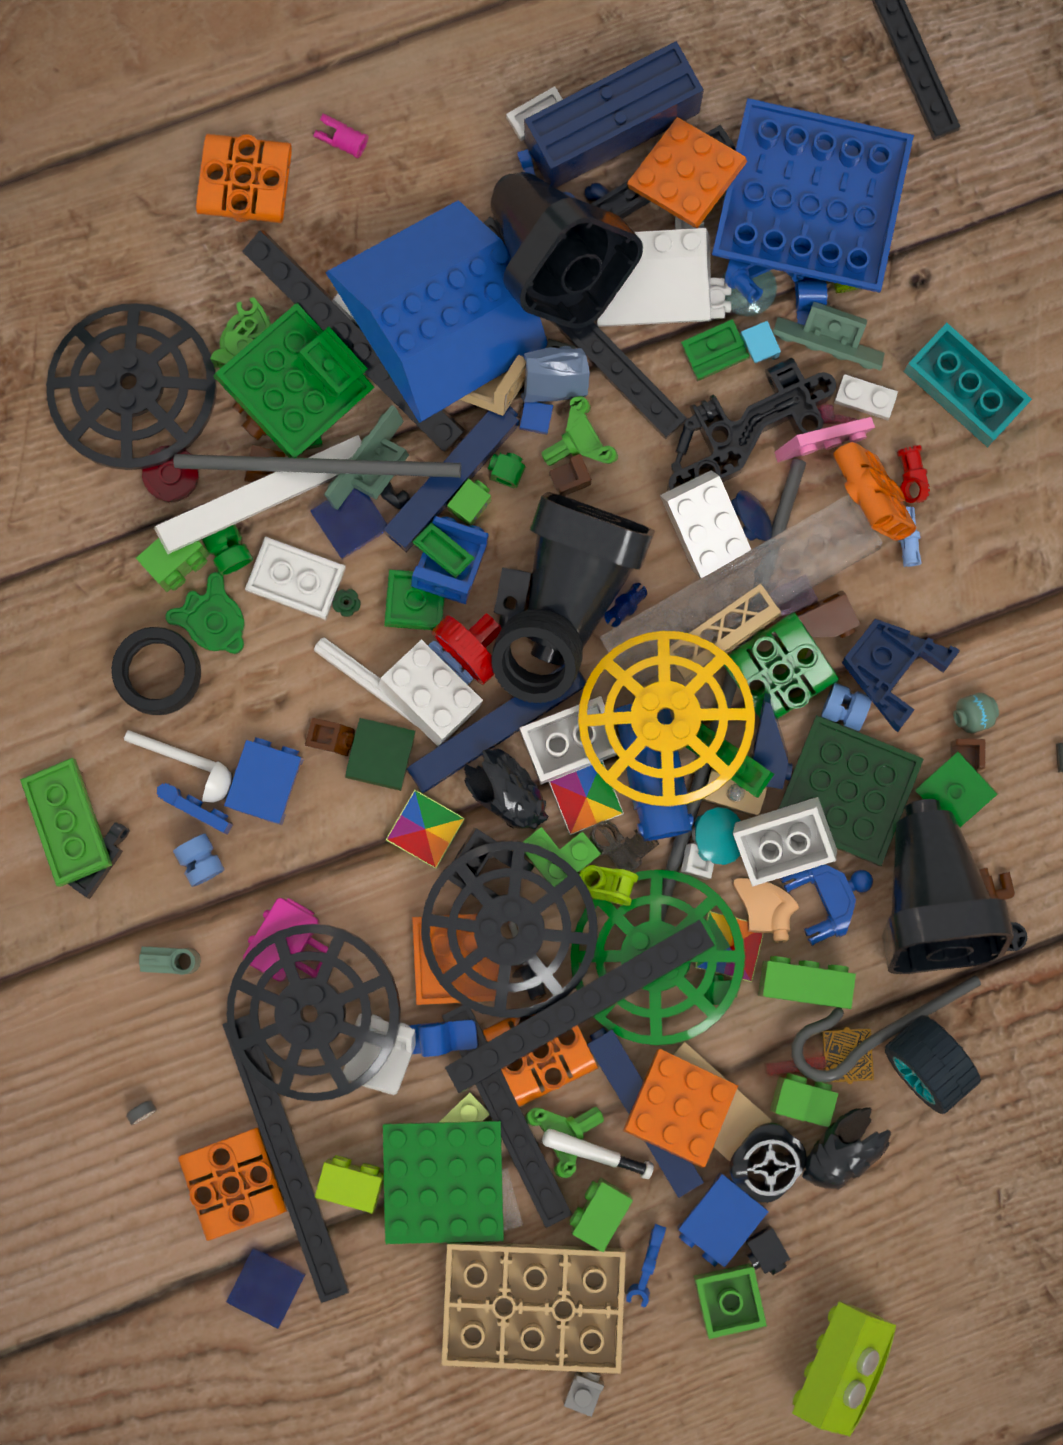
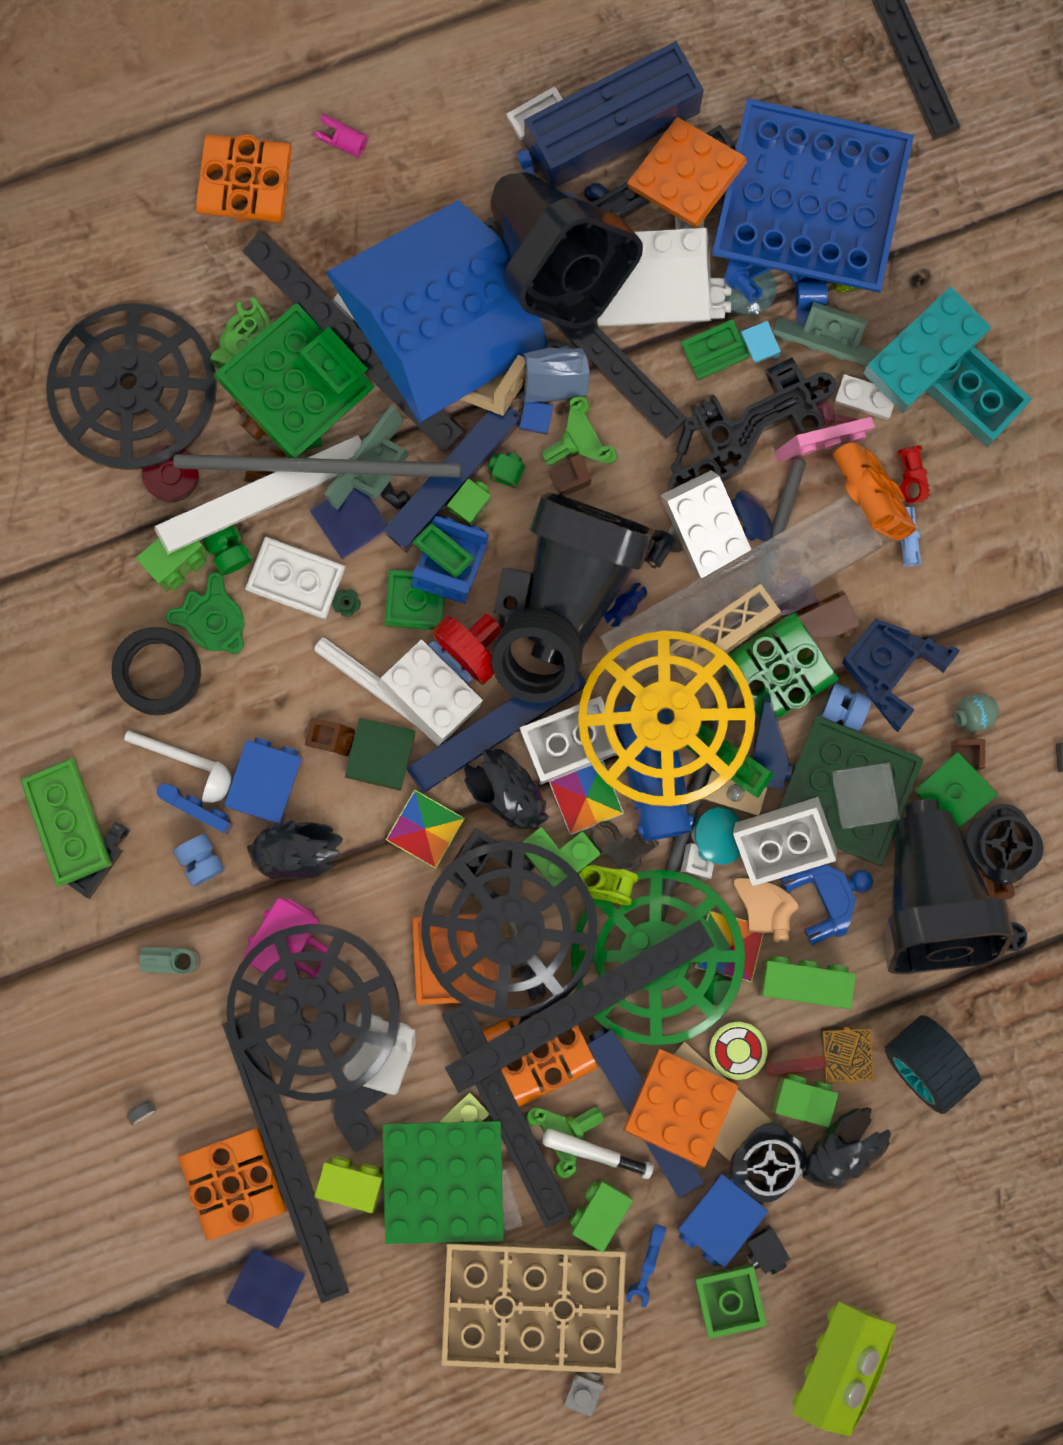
(294, 850): none -> black head
(351, 1118): none -> black plate
(444, 1037): blue piece -> none
(664, 543): none -> black piece
(738, 1050): none -> tile
(865, 795): none -> clear plate
(872, 1041): dark grey piece -> none
(927, 350): none -> teal brick
(1031, 848): none -> black piece

